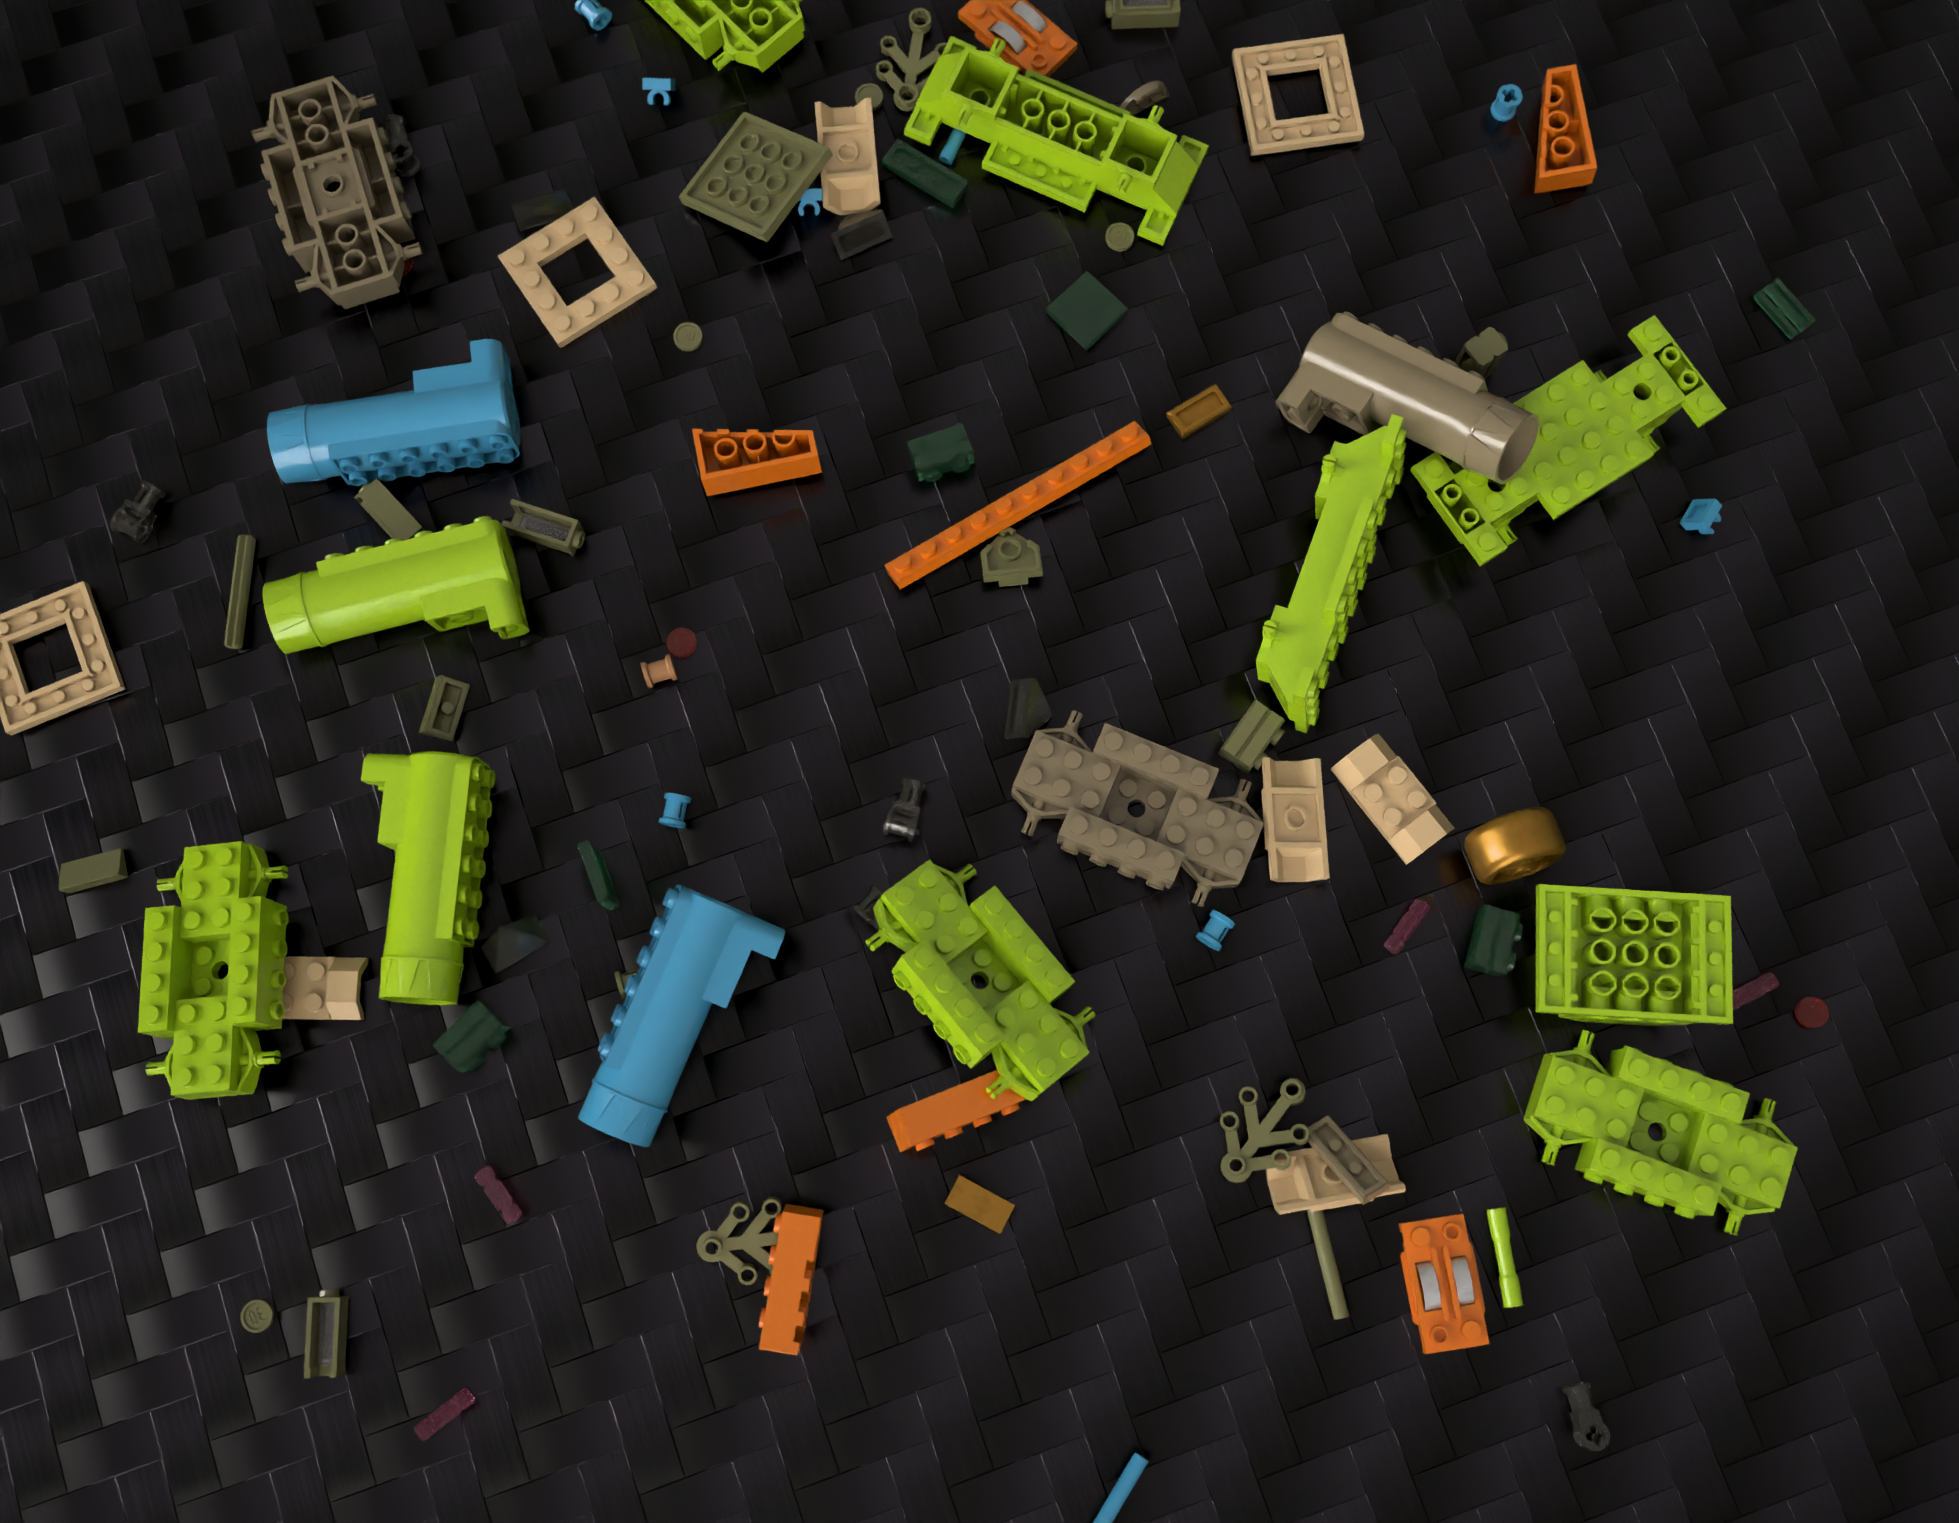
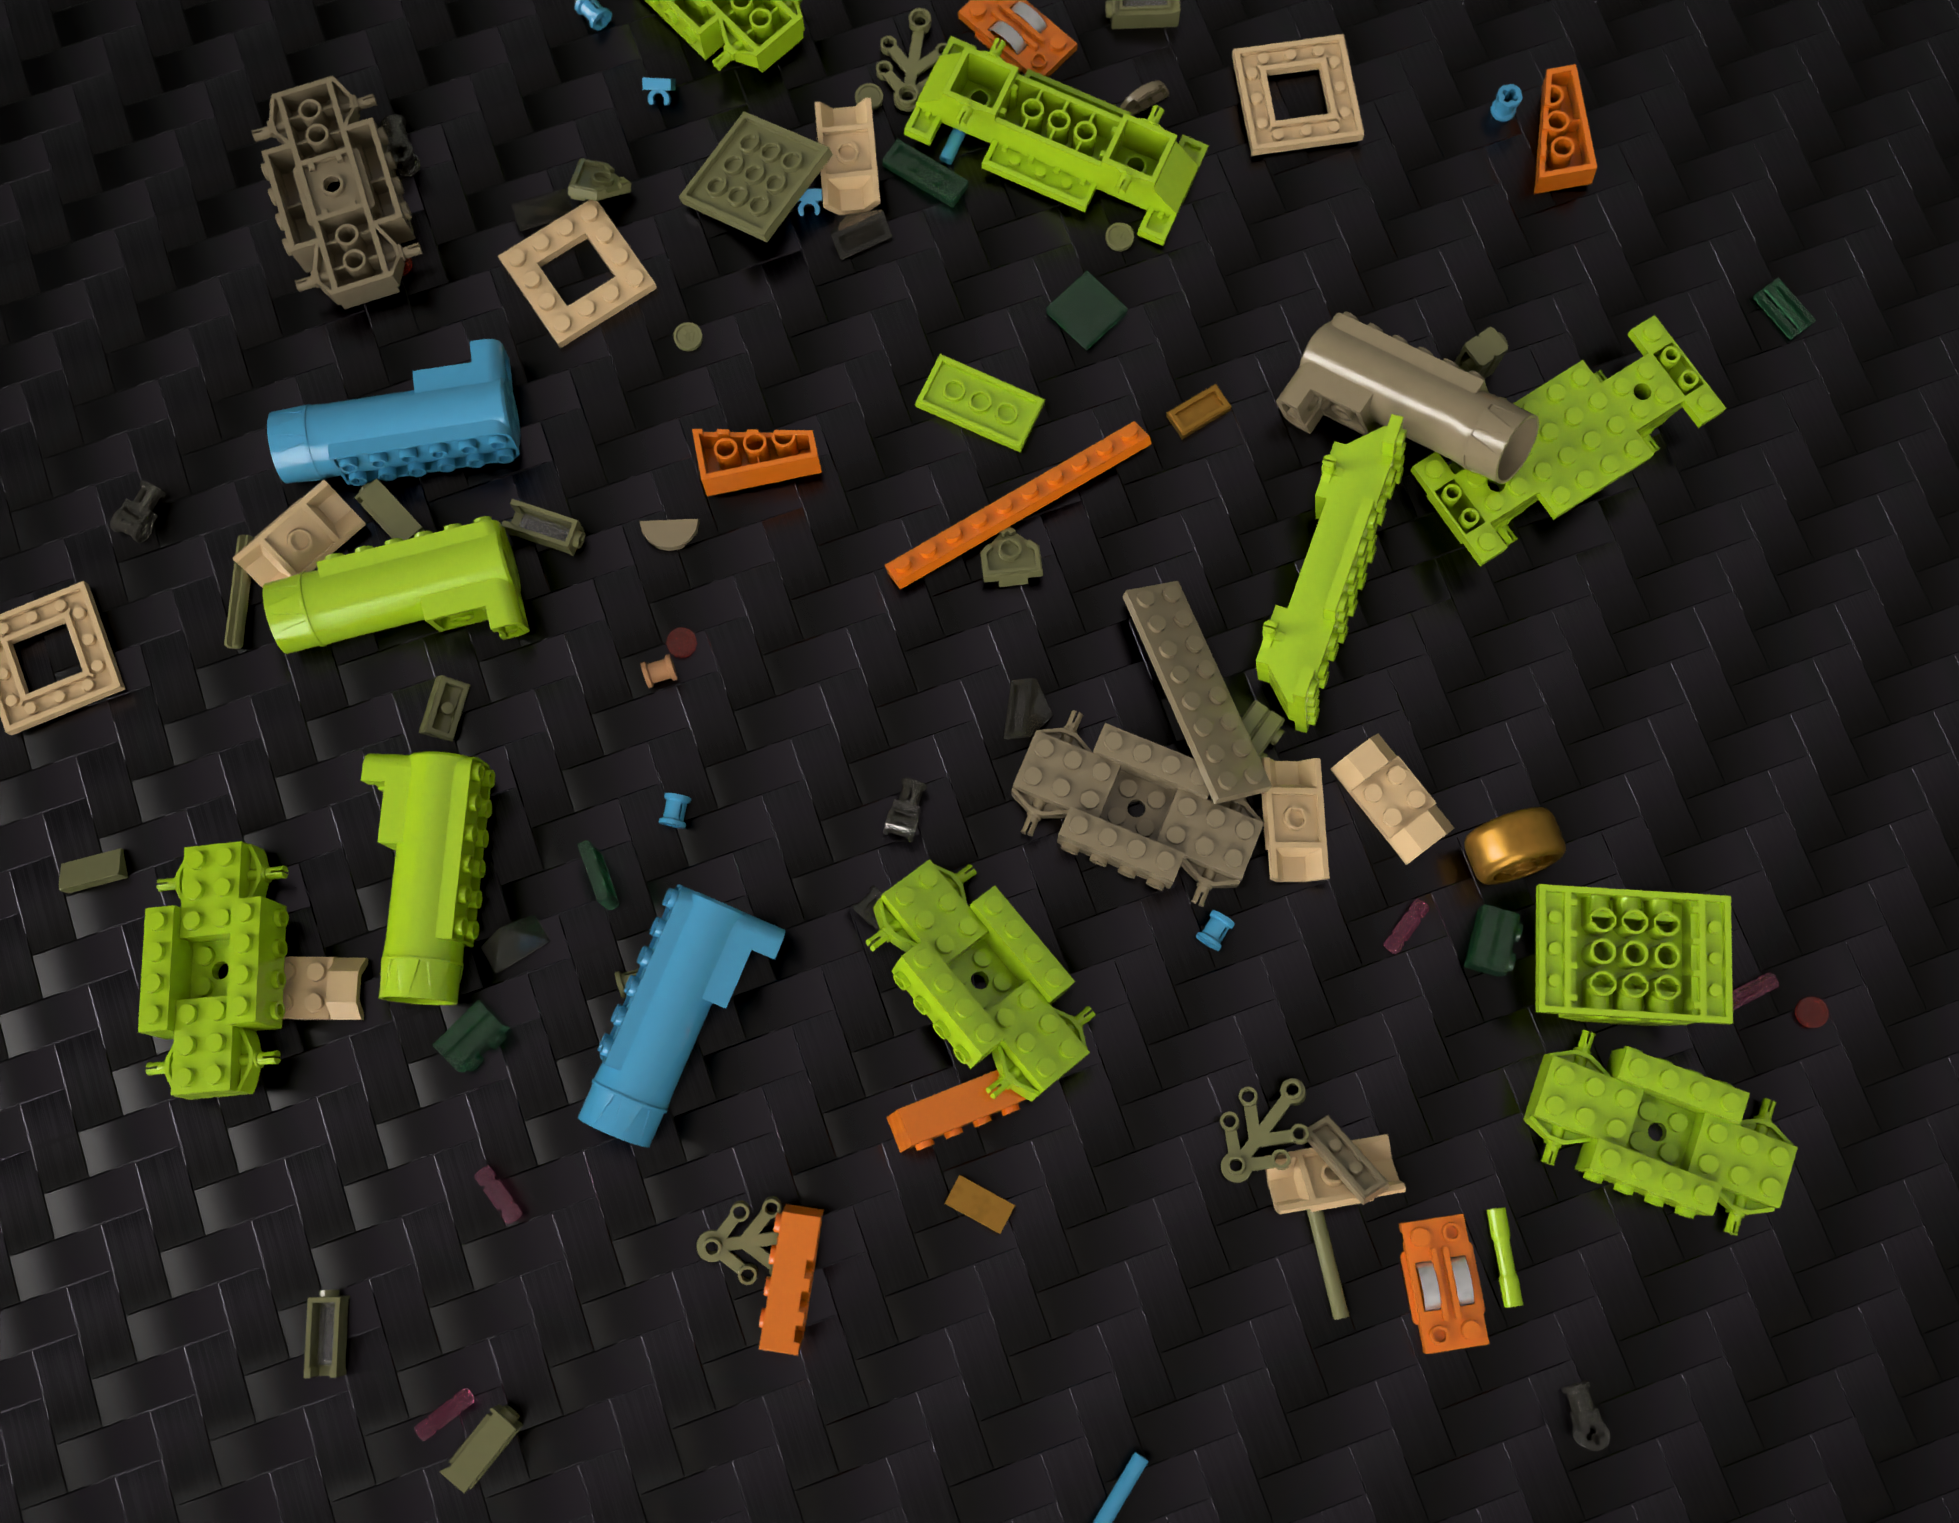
(257, 1316): olive piece -> none
(300, 536): none -> tan piece
(482, 1447): none -> olive window
(596, 181): none -> olive plate
(670, 534): none -> dark tan tile
(941, 453): clear green brick -> none
(980, 403): none -> lime tile
(1196, 692): none -> dark tan plate
(1701, 515): dark azure tile -> none

